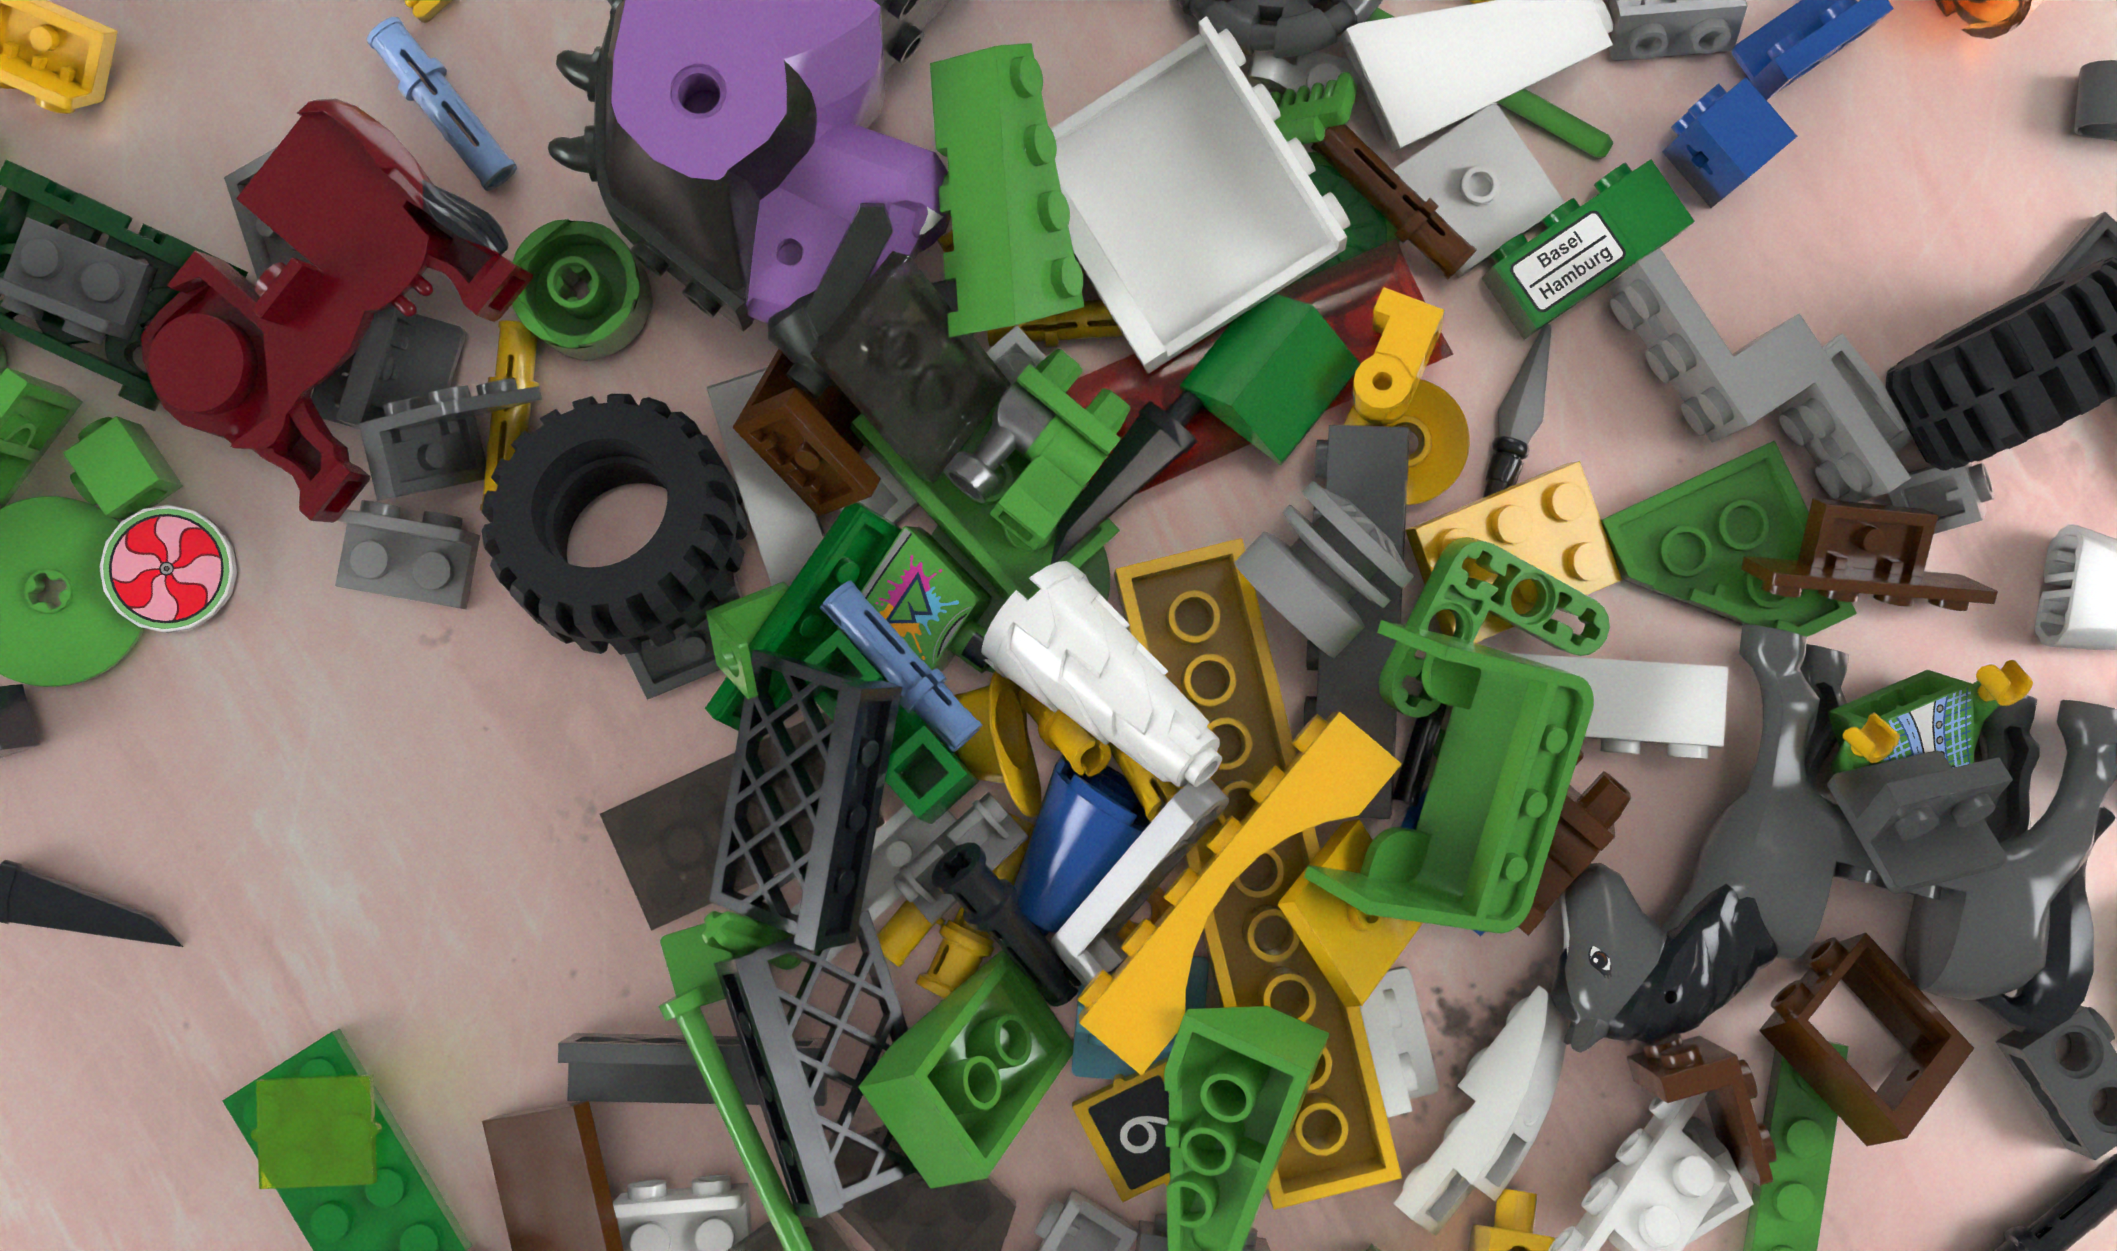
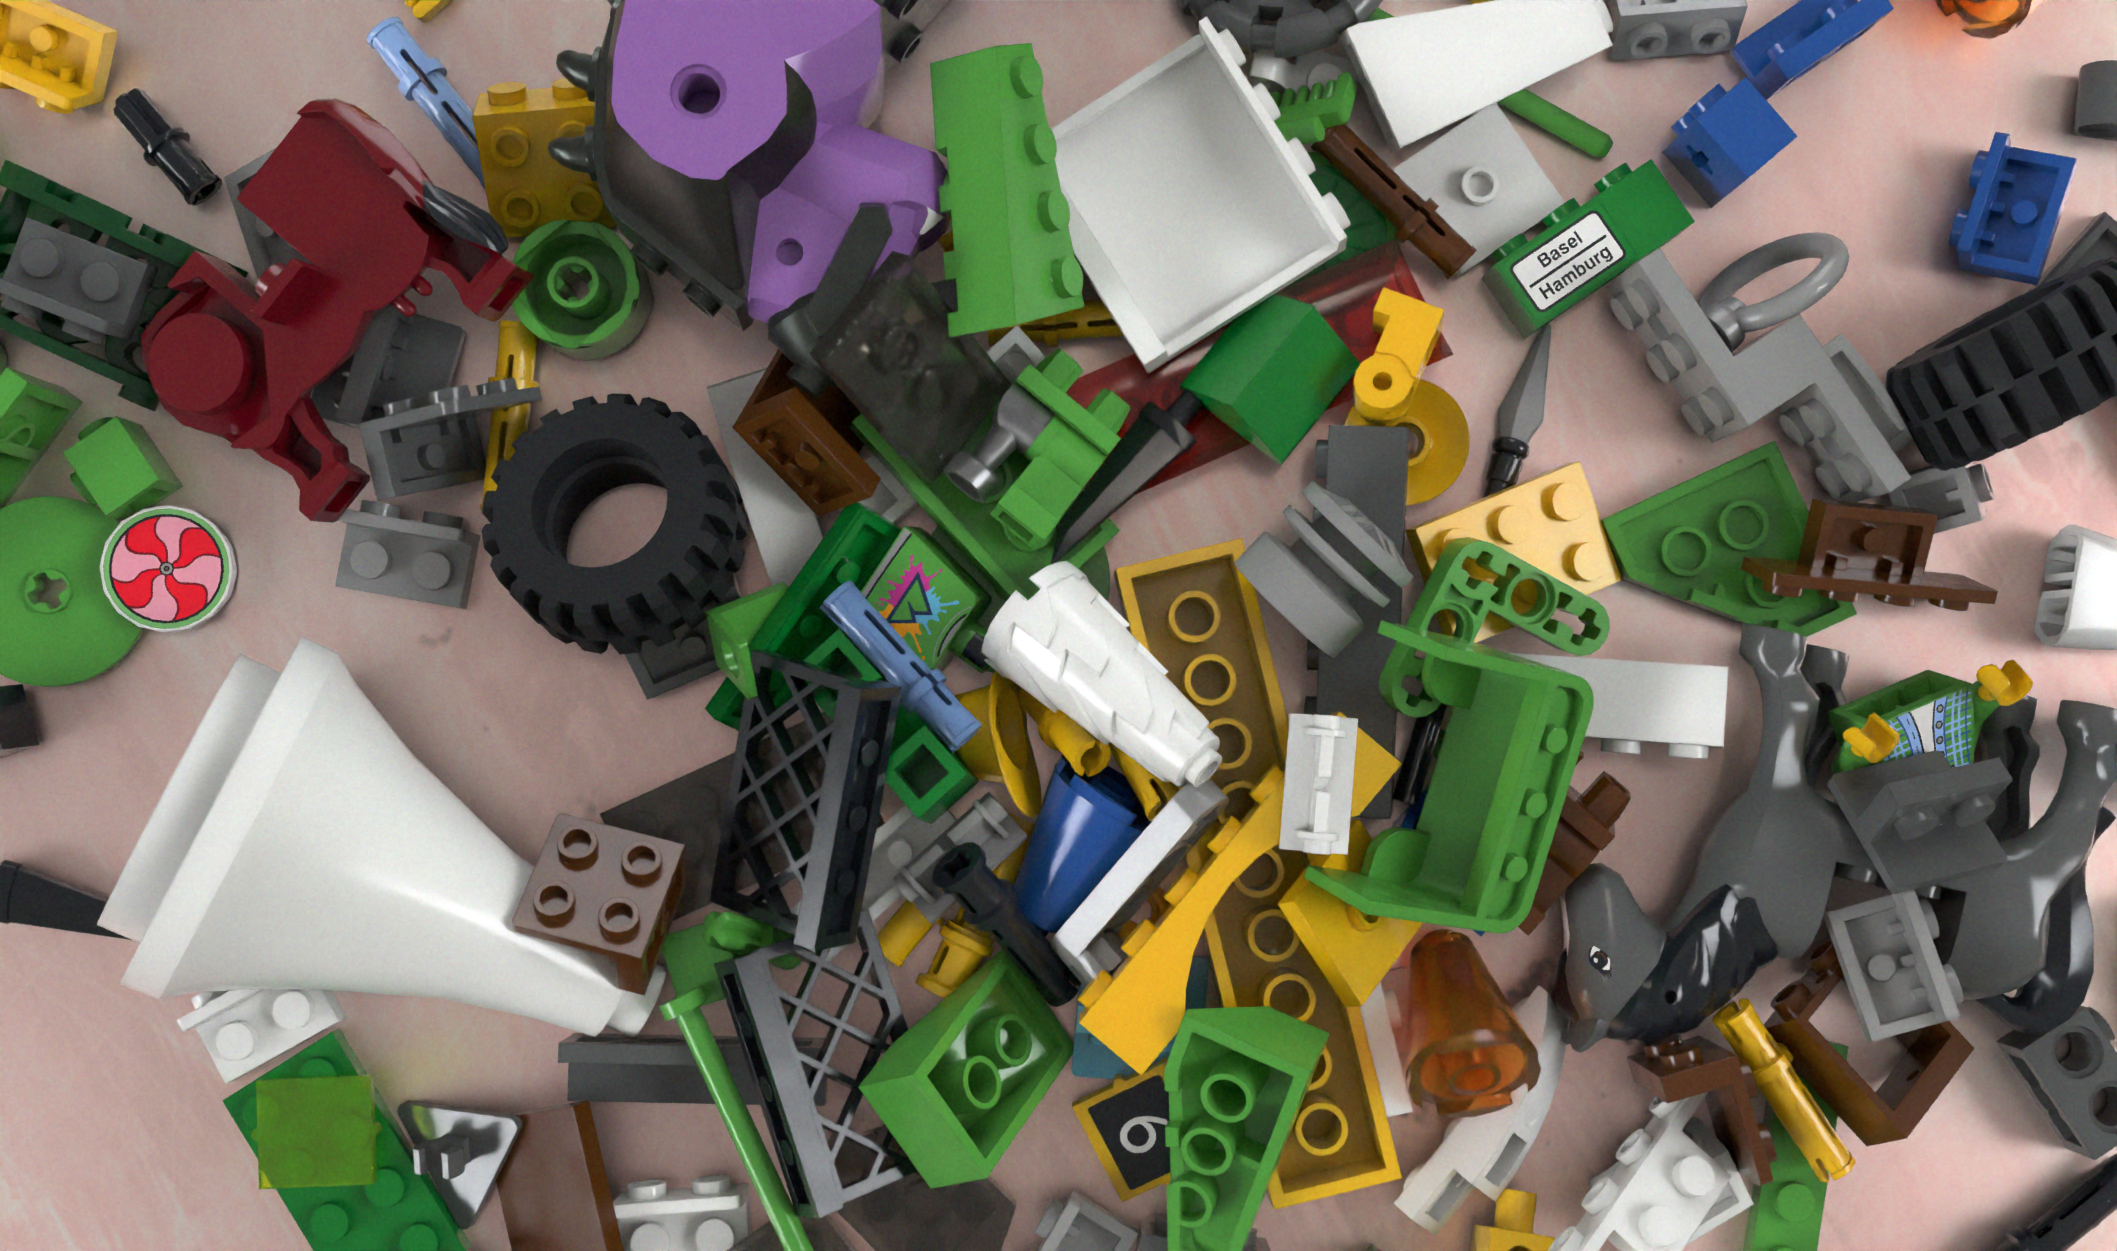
(166, 147): none -> black axle
(258, 1025): none -> white bracket
(336, 861): none -> white piece
(460, 1151): none -> dark grey piece
(519, 174): none -> yellow bracket
(605, 894): none -> bracket
(1318, 783): none -> white hinge
(1462, 1032): none -> clear orange cone
(1734, 319): none -> light grey piece
(1784, 1090): none -> yellow pin
(1894, 965): none -> light grey bracket
(2012, 211): none -> blue bracket

